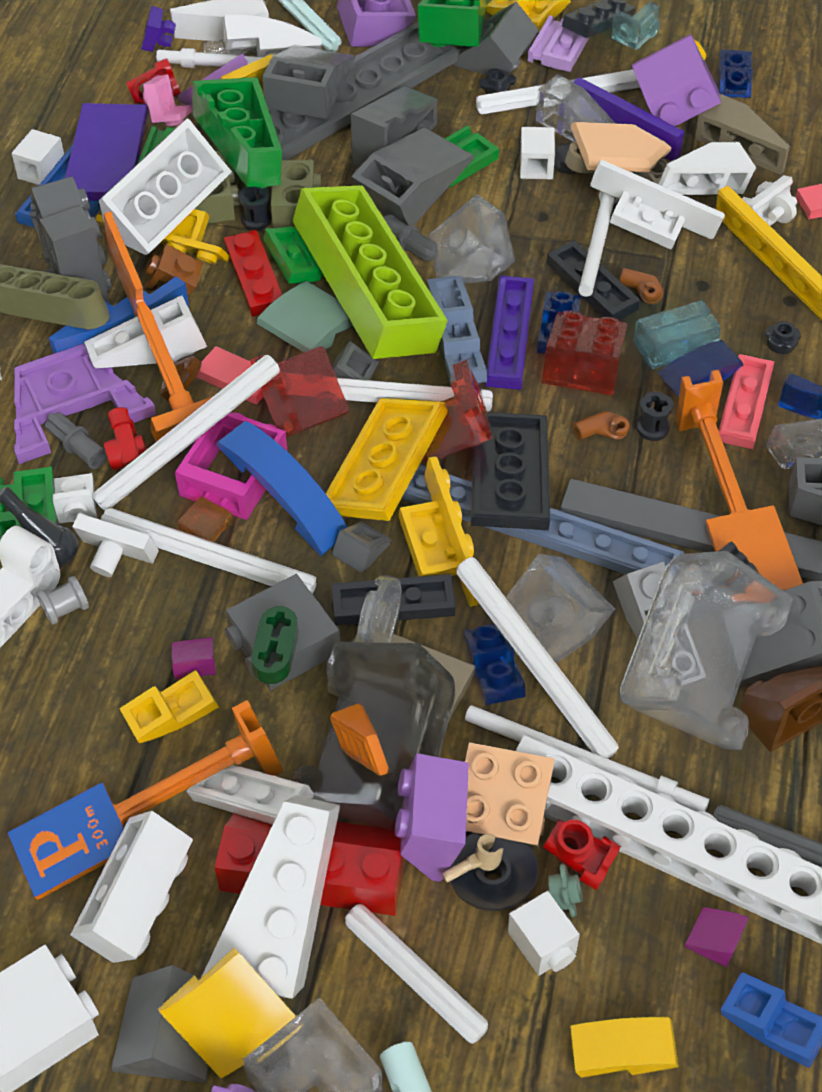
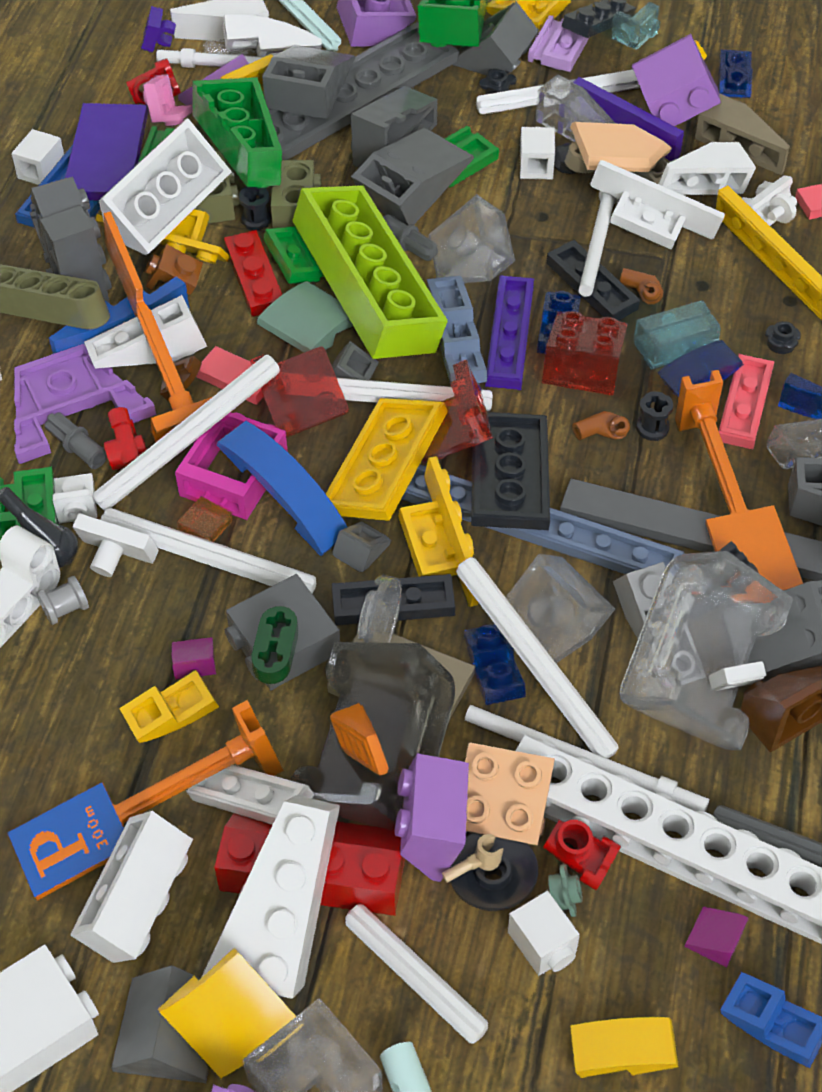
(737, 676): none -> white tile

